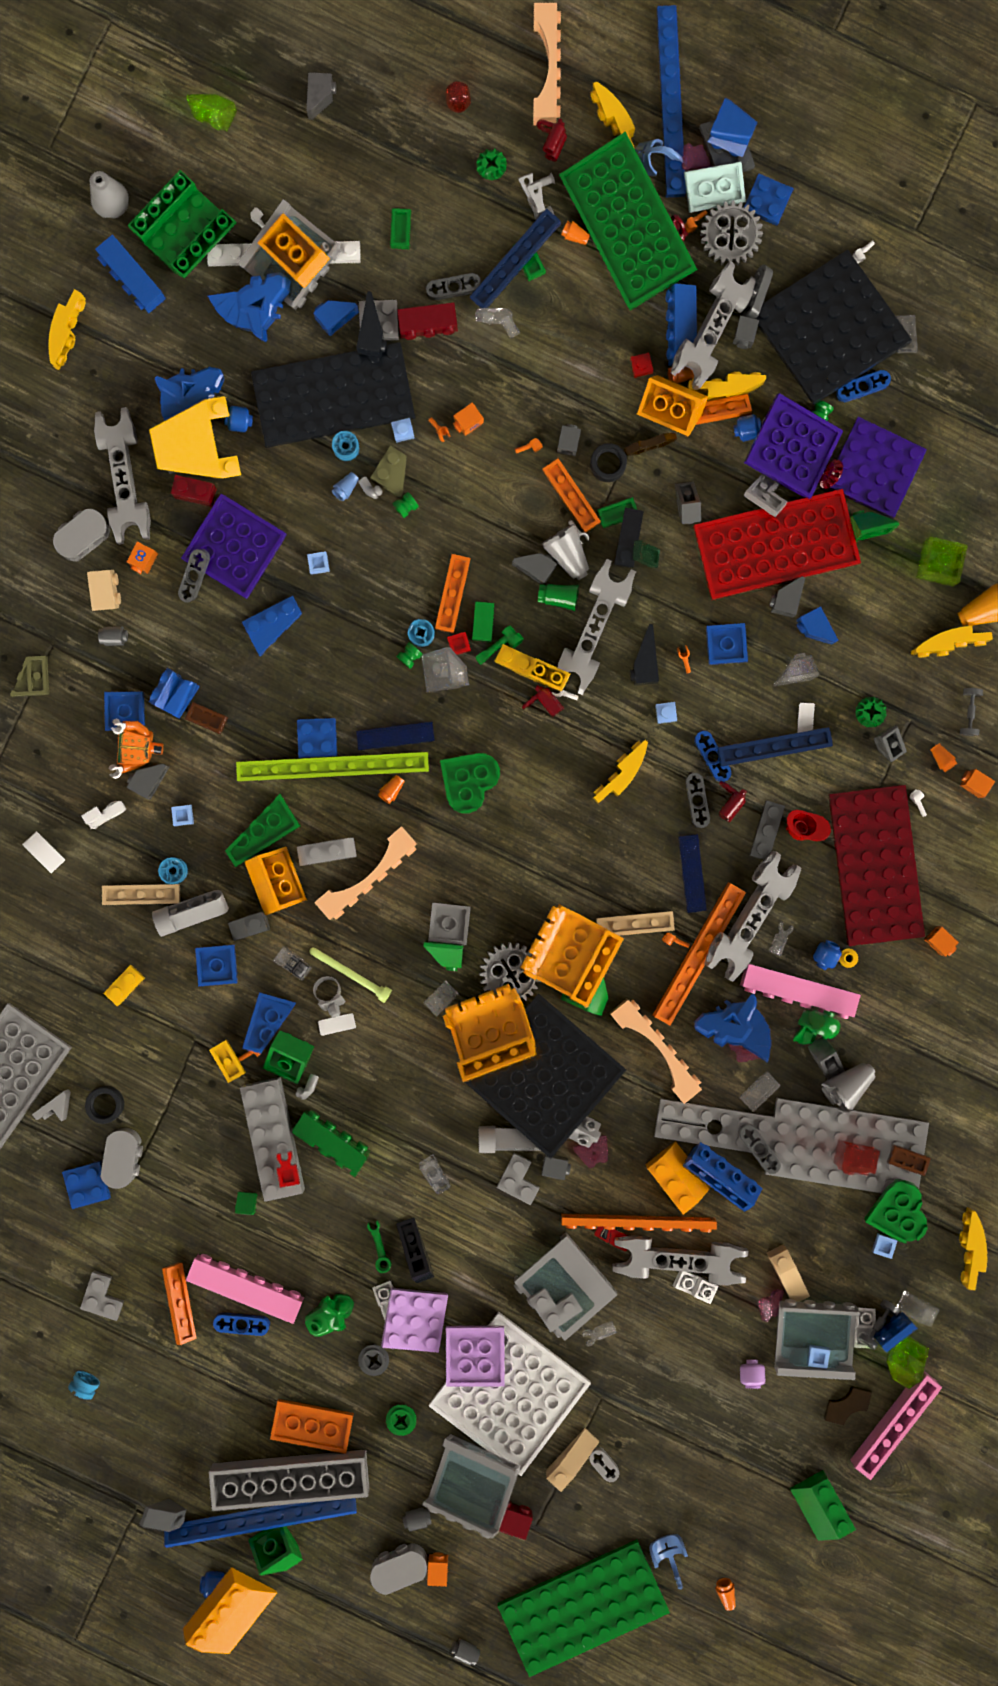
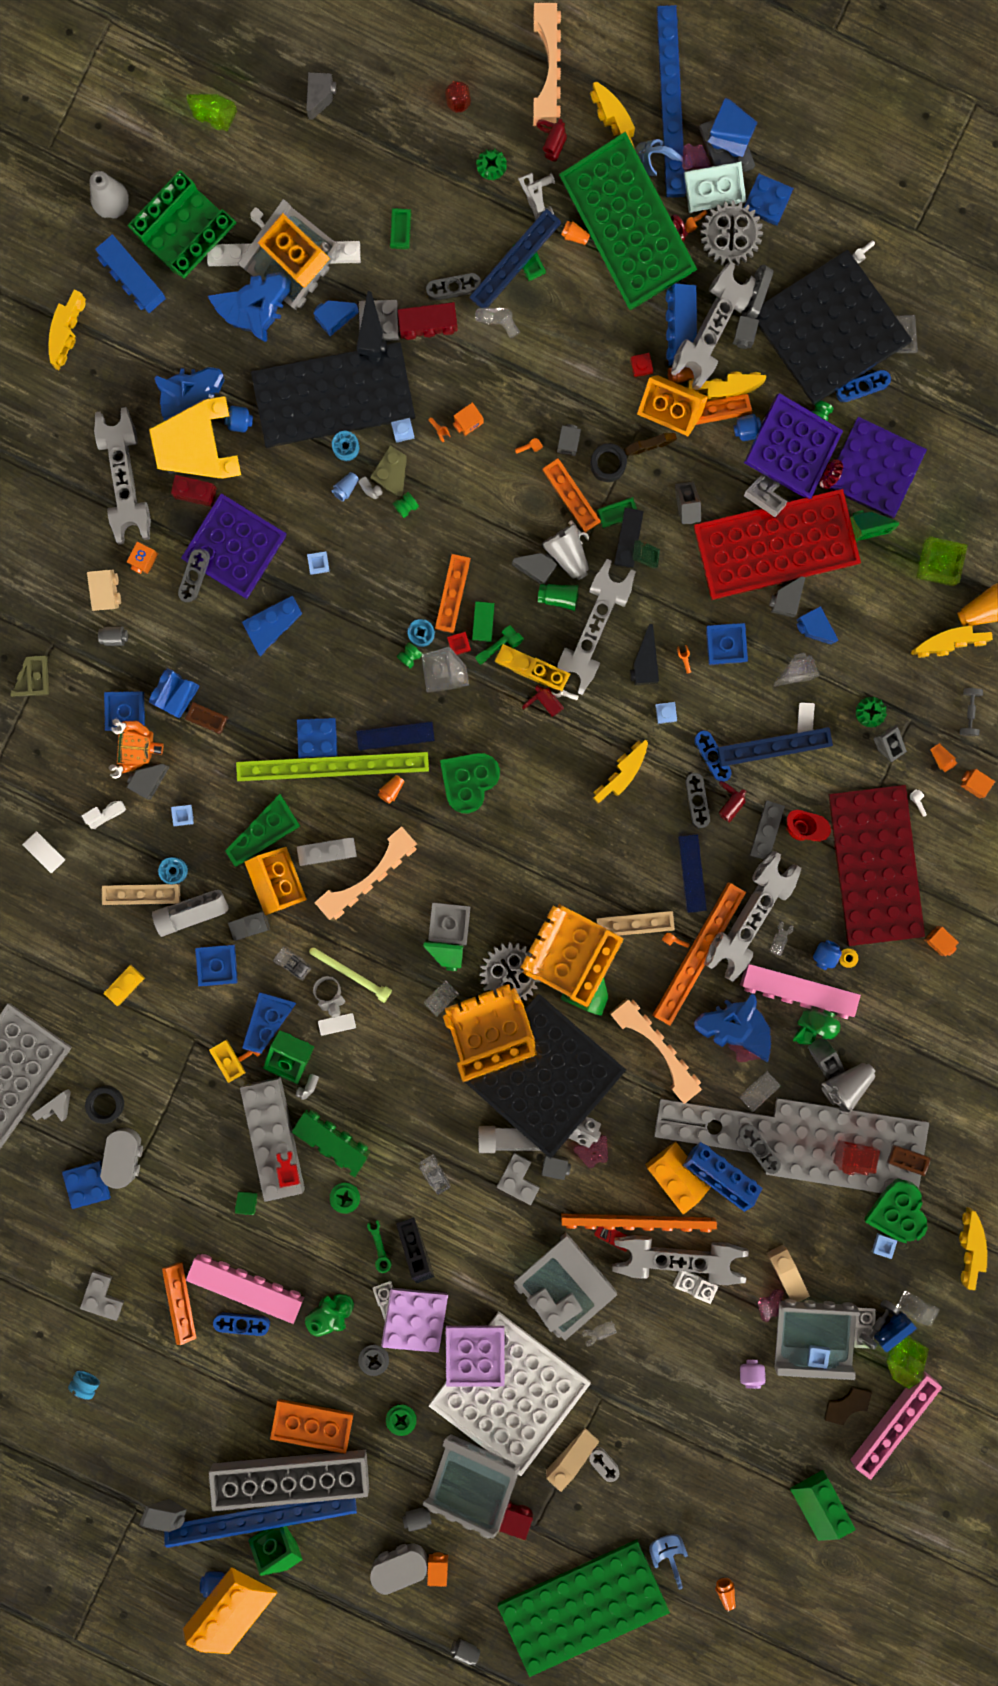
(81, 534): light grey brick -> none
(336, 1201): none -> green gear

